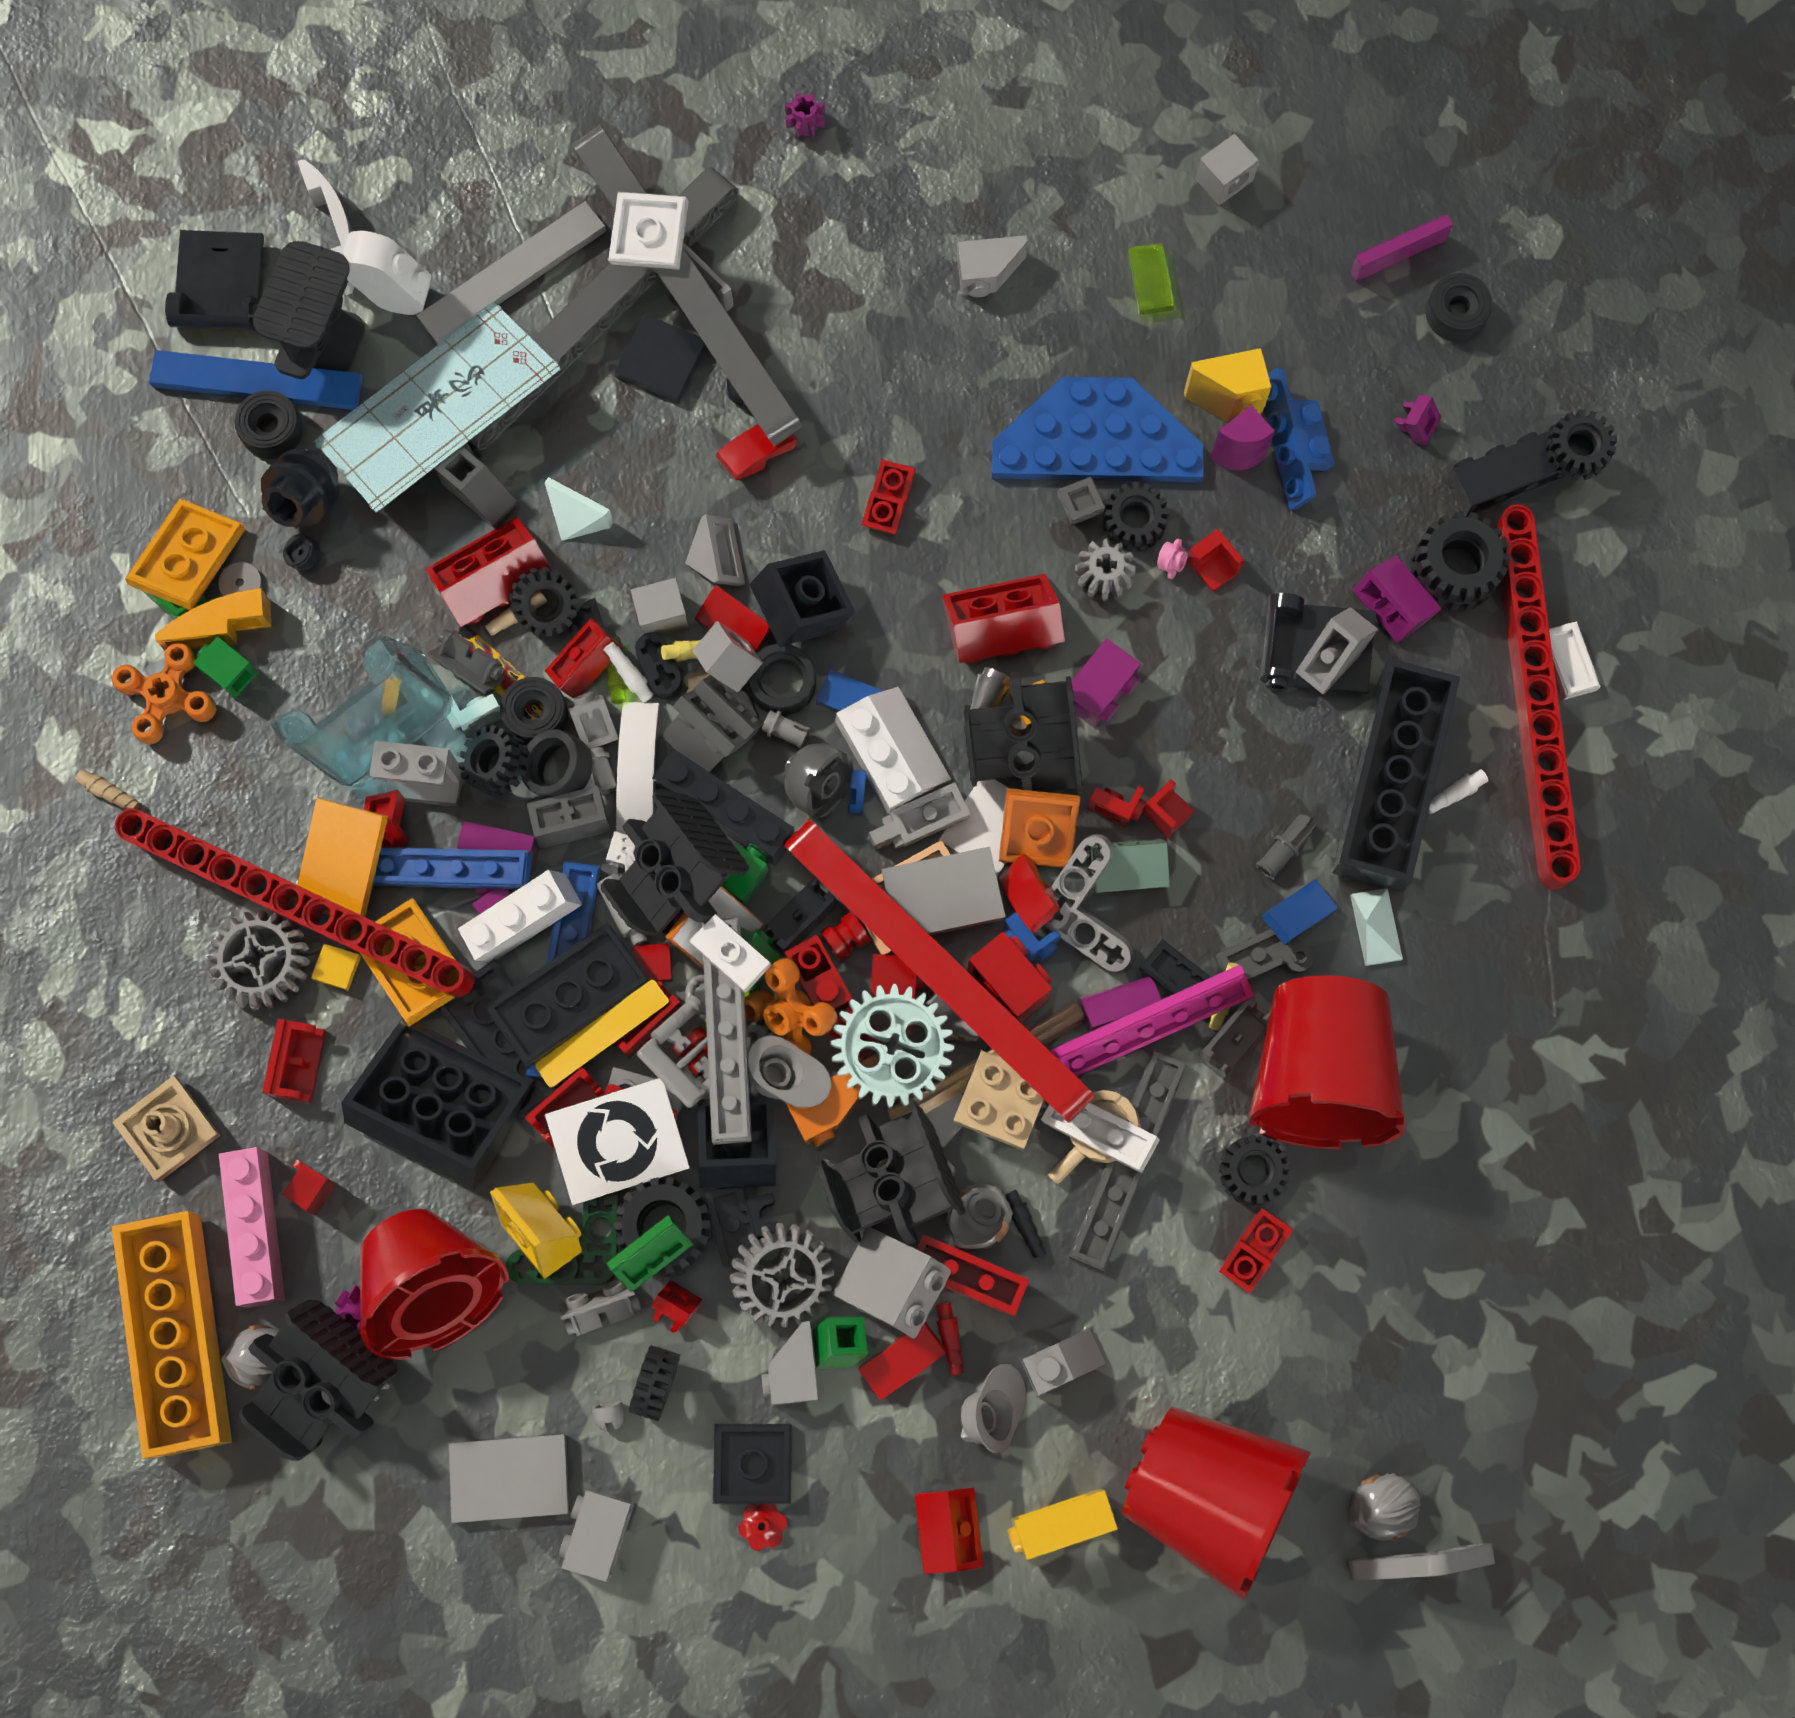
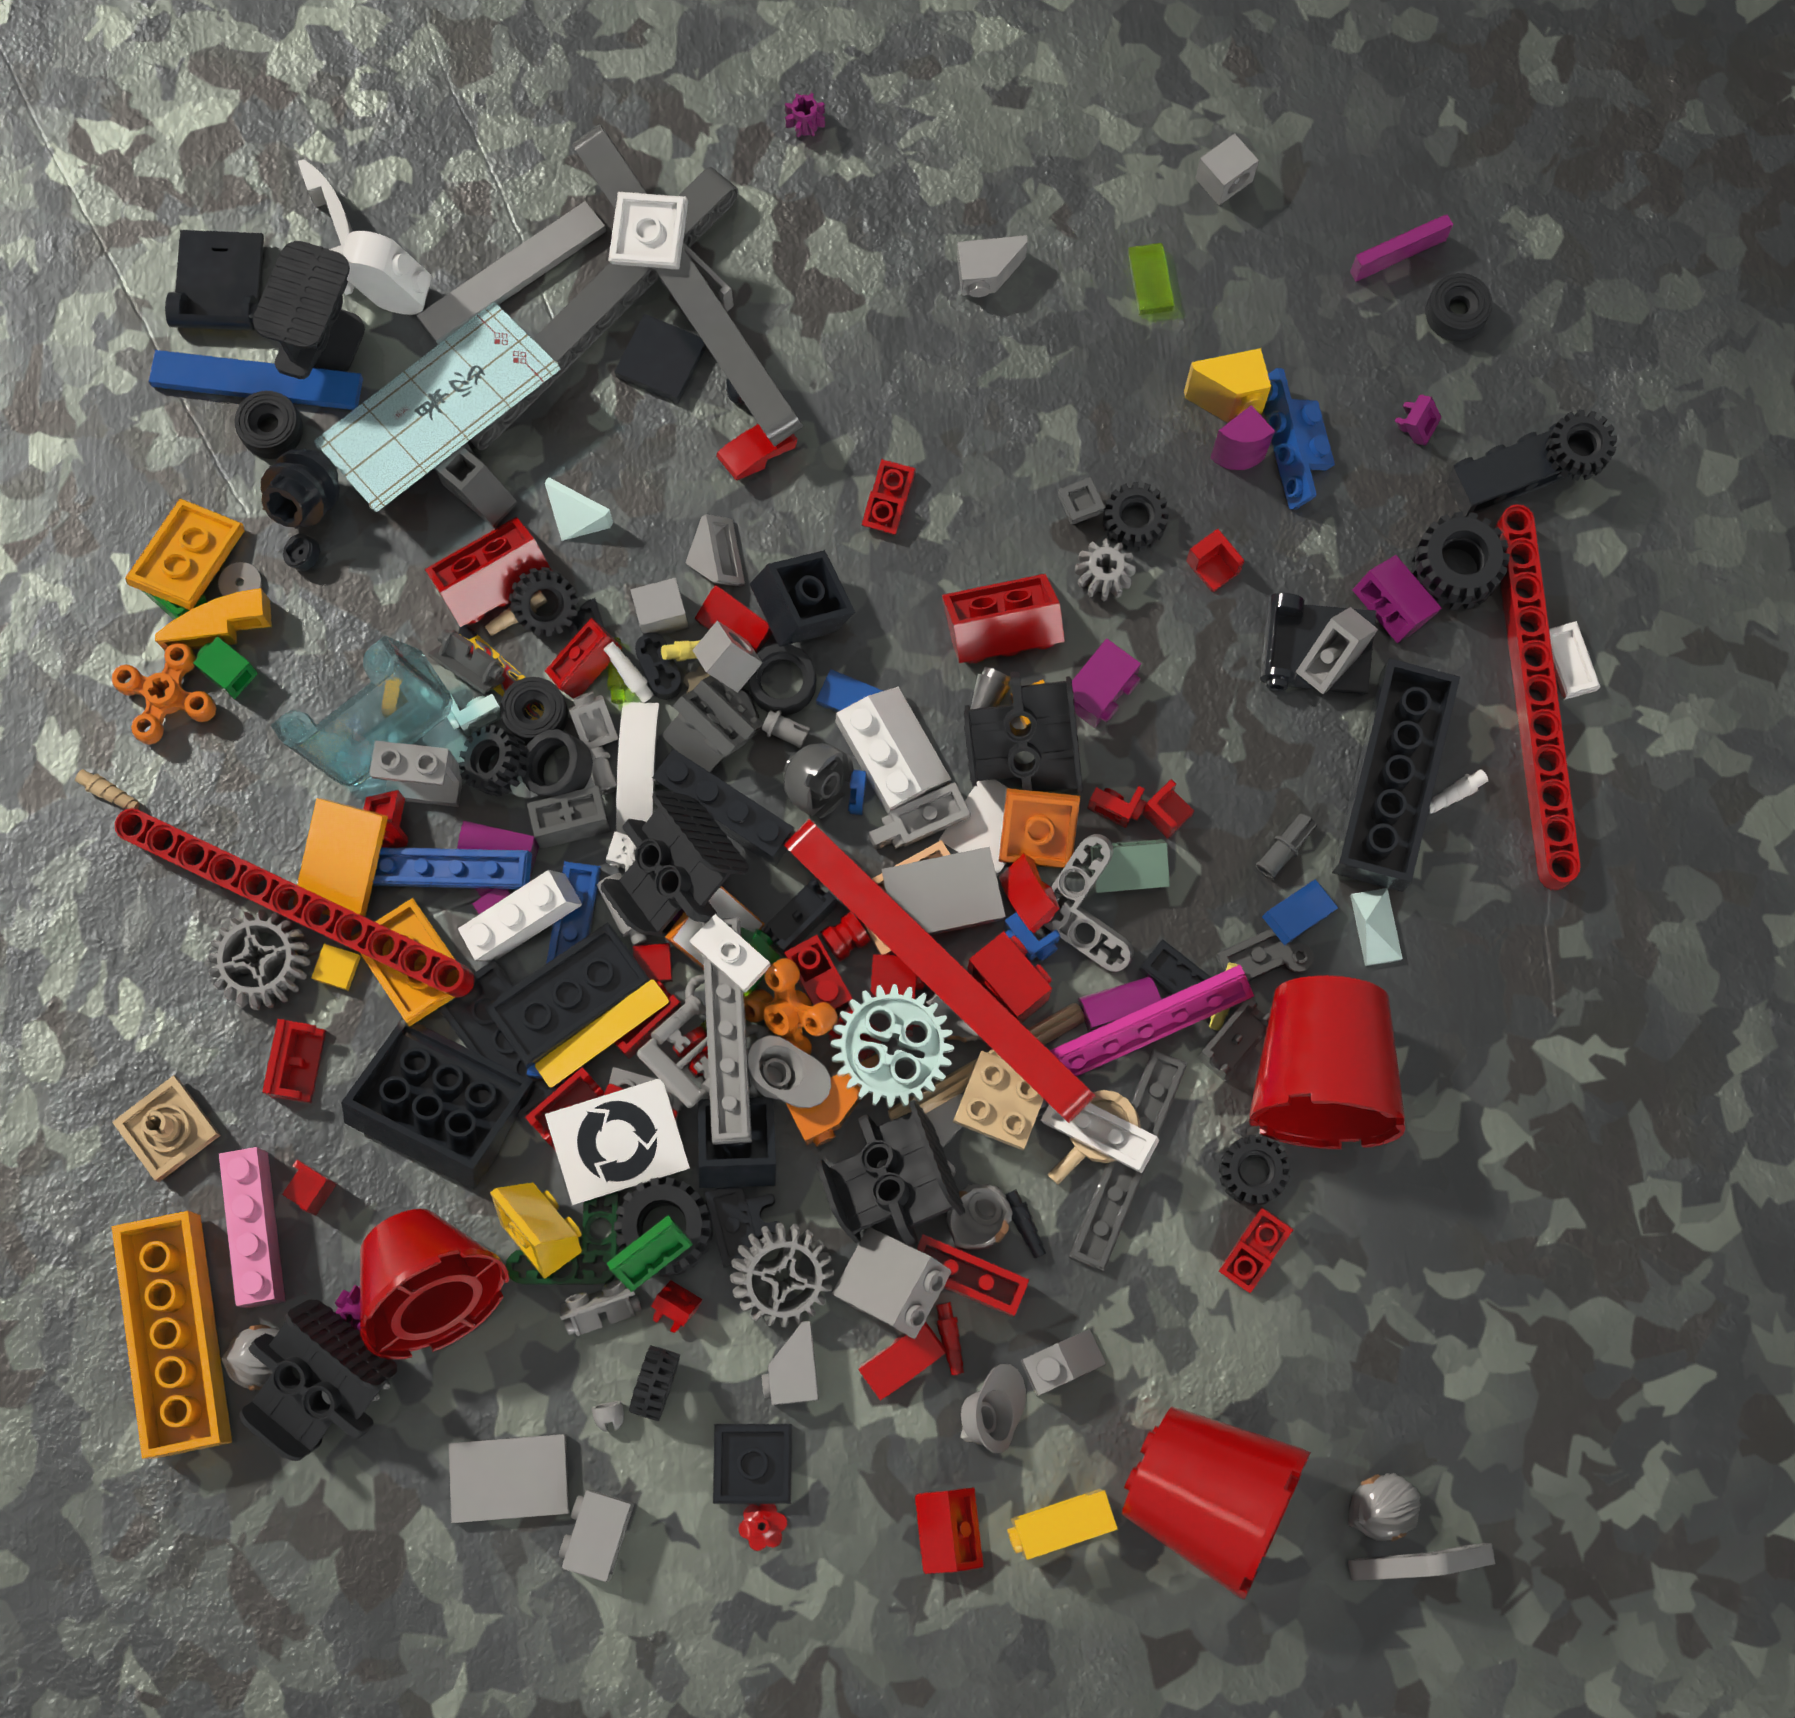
(745, 886): green brick -> none
(839, 1342): green brick -> none
(1100, 432): blue plate -> none
(1172, 558): bright pink plate -> none

